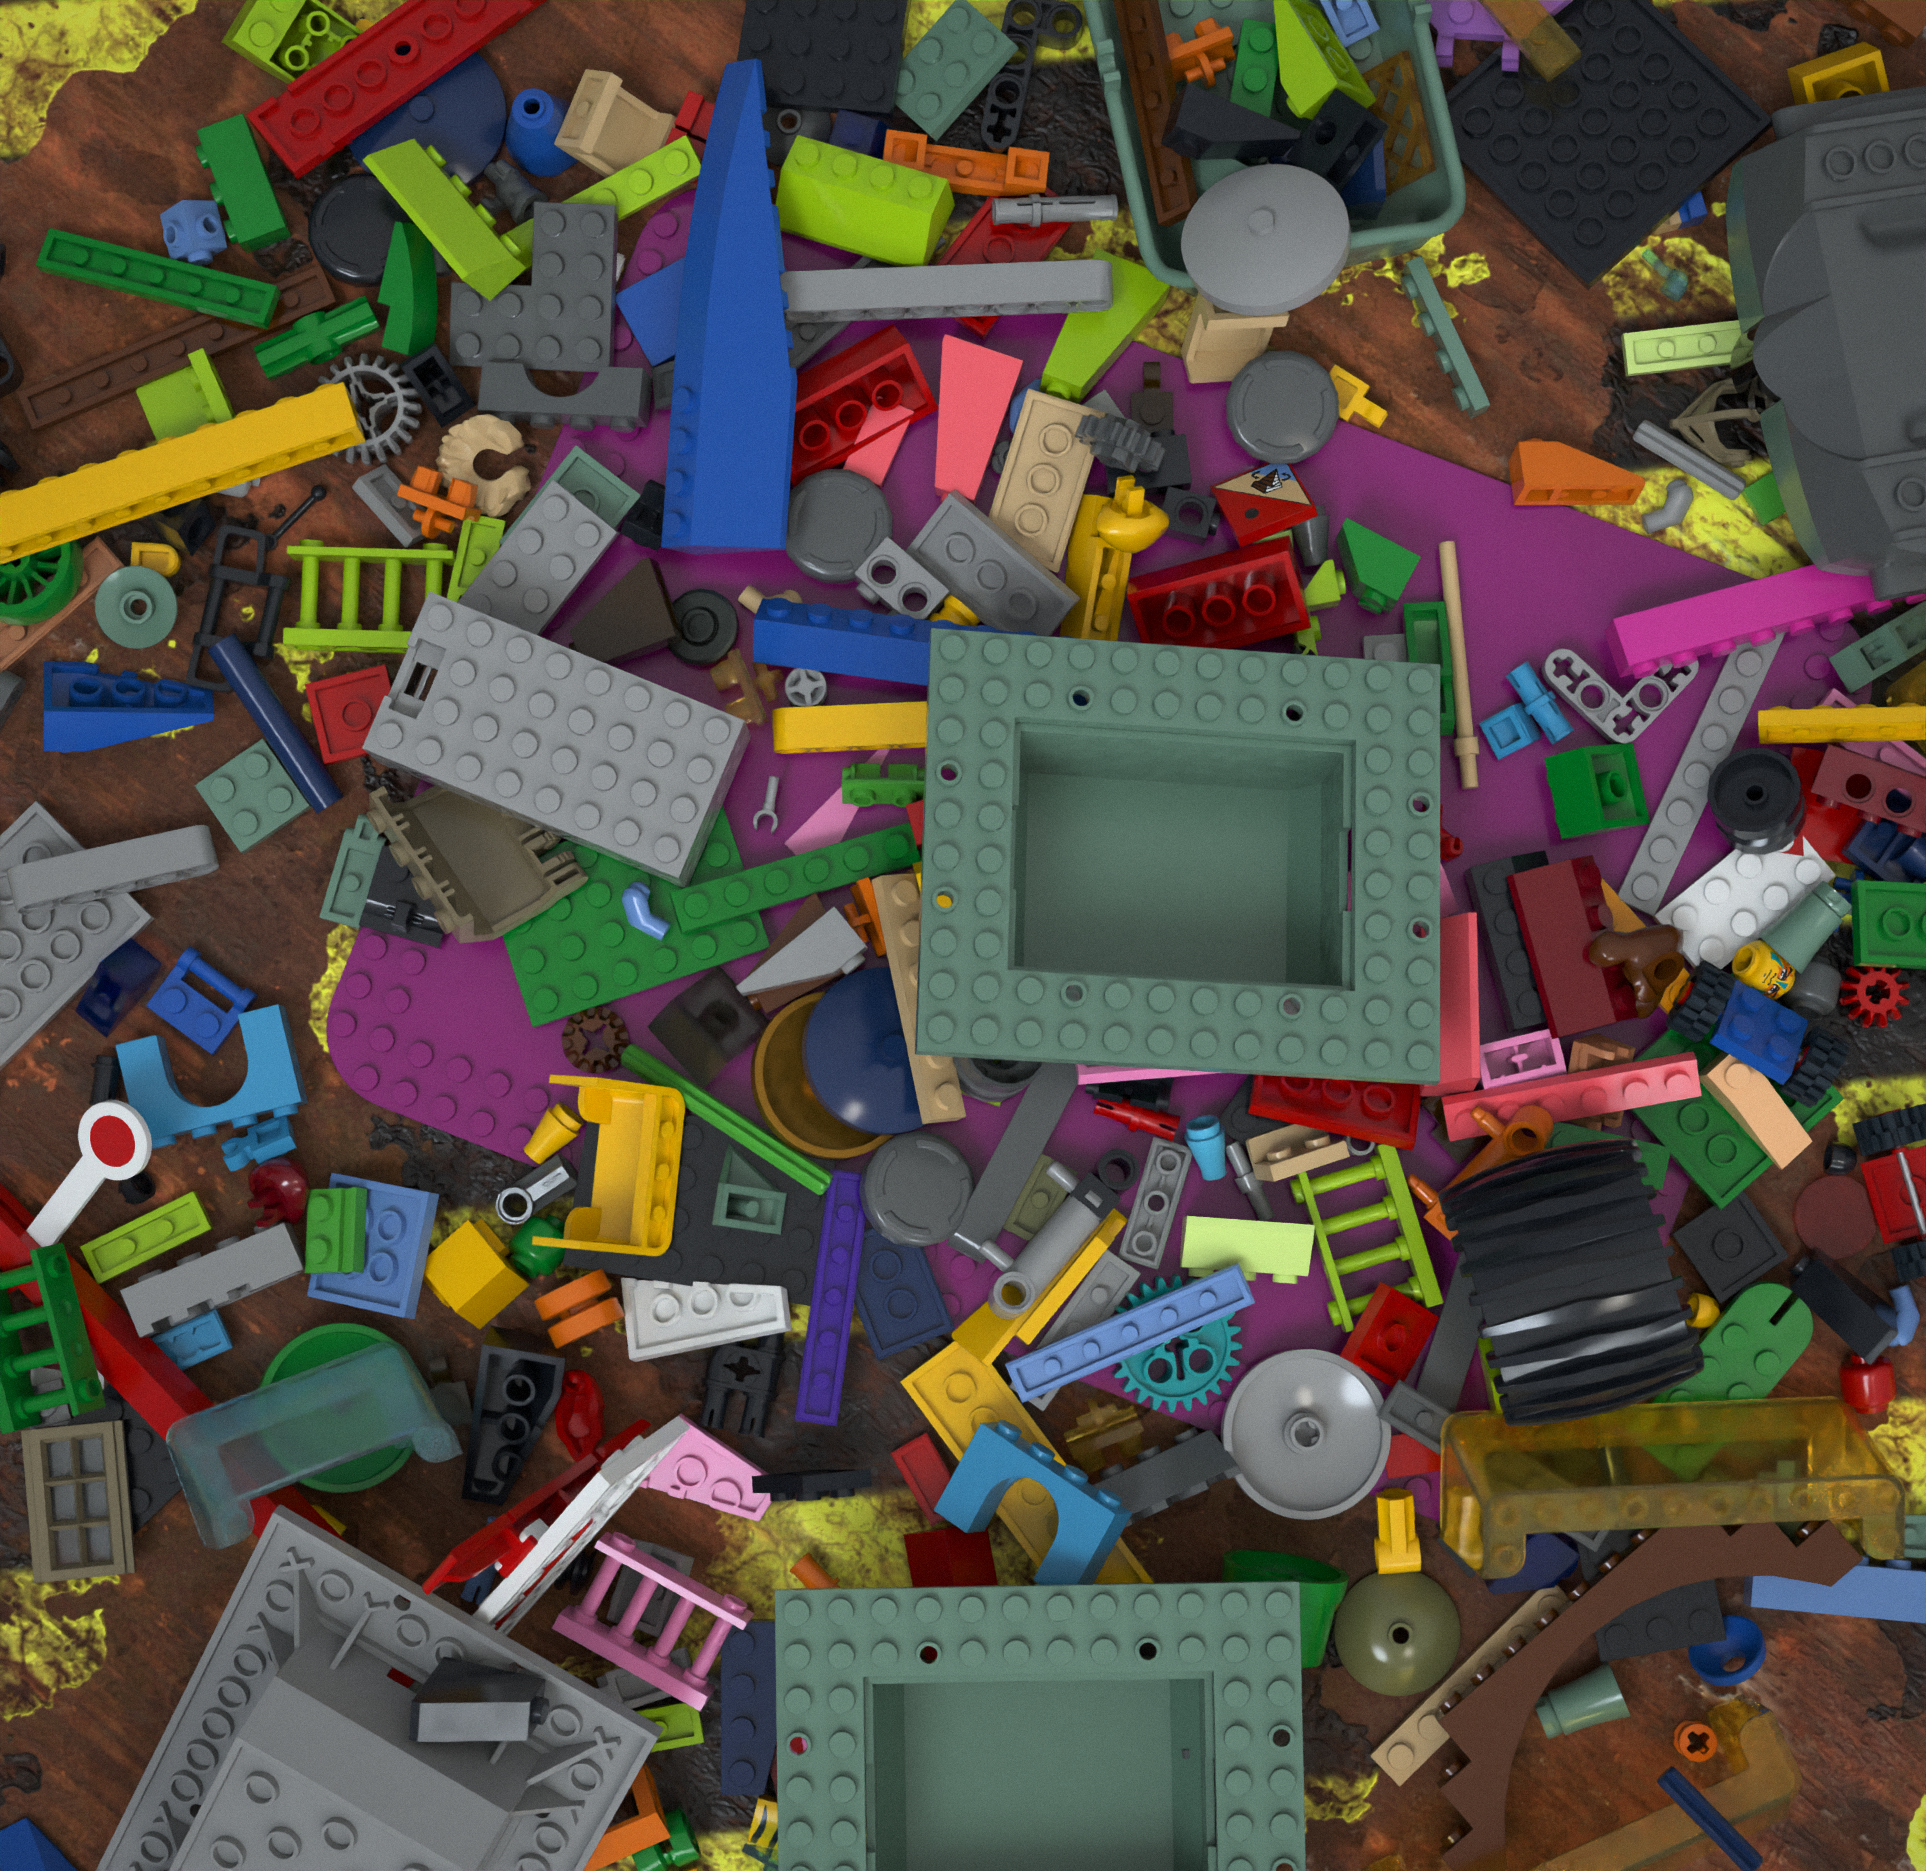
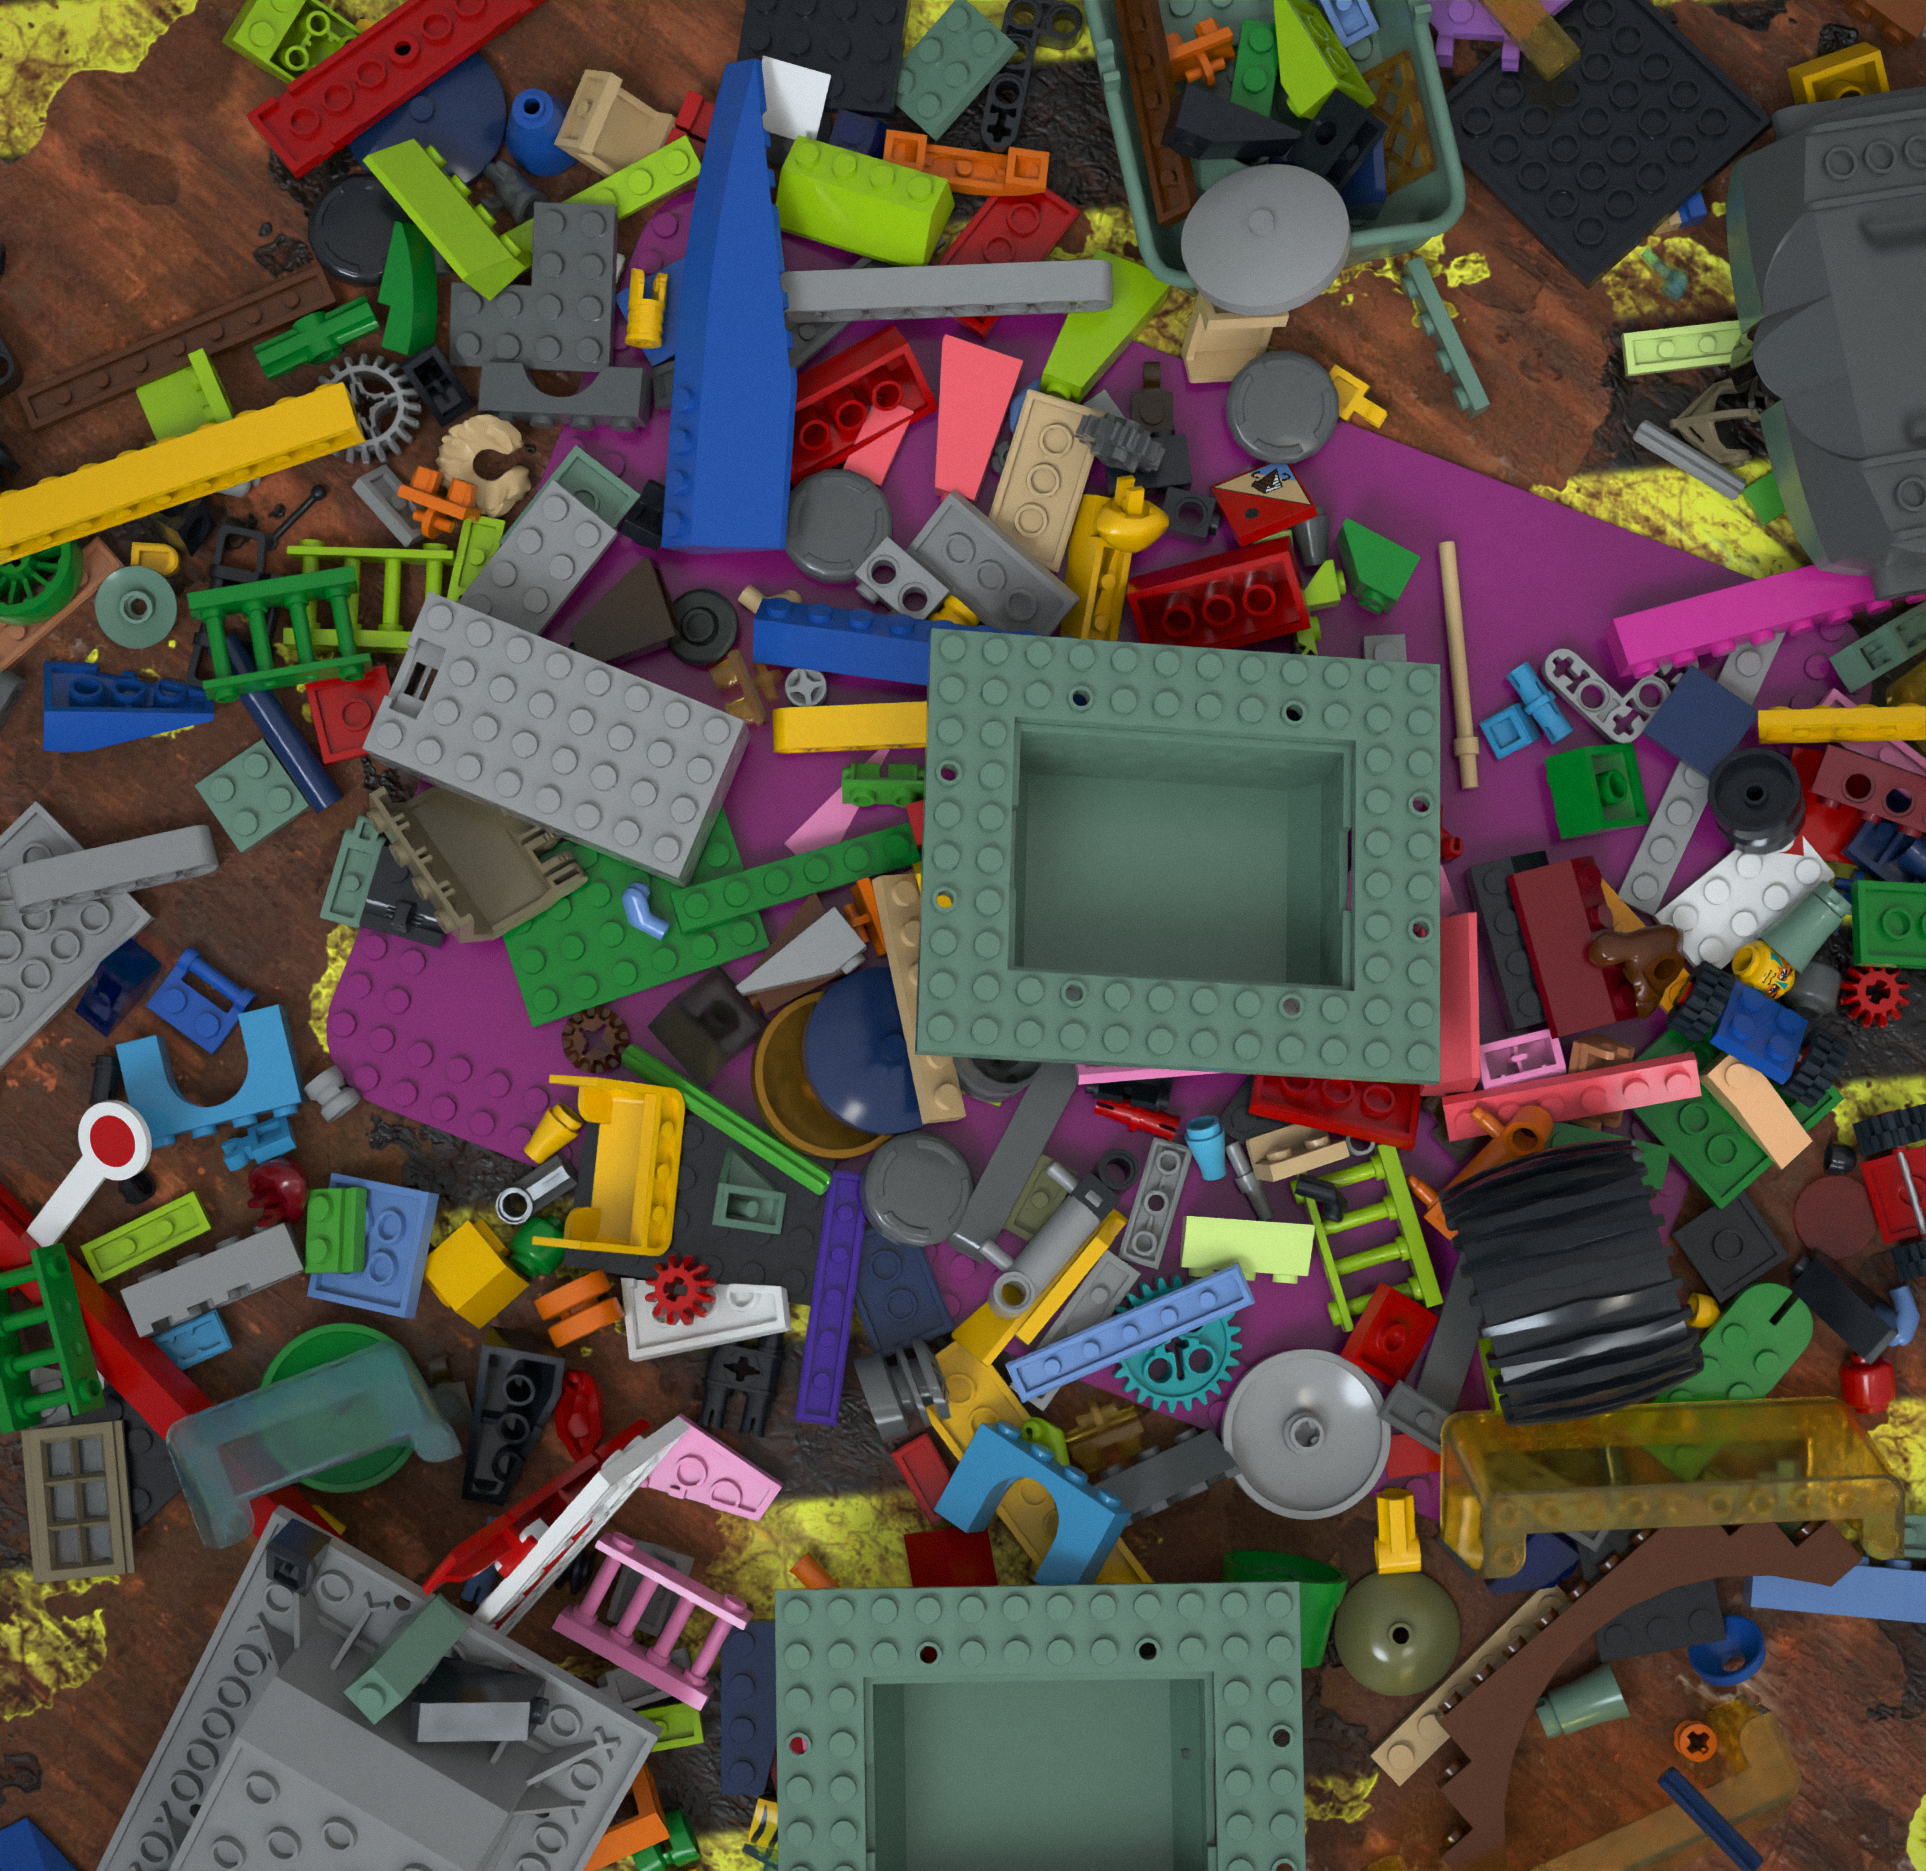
(158, 278): green plate -> none
(193, 231): medium blue brick -> none
(242, 184): green brick -> none
(294, 594): none -> green fence
(296, 1556): none -> black slope
(332, 1093): none -> light grey wheel
(405, 1658): none -> sand green slope
(646, 315): none -> yellow hinge
(684, 1274): none -> red gear
(769, 804): light grey hand -> none
(793, 98): none -> white sticker
(812, 1484): black plate -> none
(902, 1388): none -> dark grey wheel
(1047, 1434): none -> lime arm
(1054, 209): light grey pin -> none
(1324, 1192): none -> black arm
(1429, 643): green slope -> none
(1564, 475): orange slope -> none
(1674, 510): light grey arm -> none
(1700, 722): none -> dark blue tile

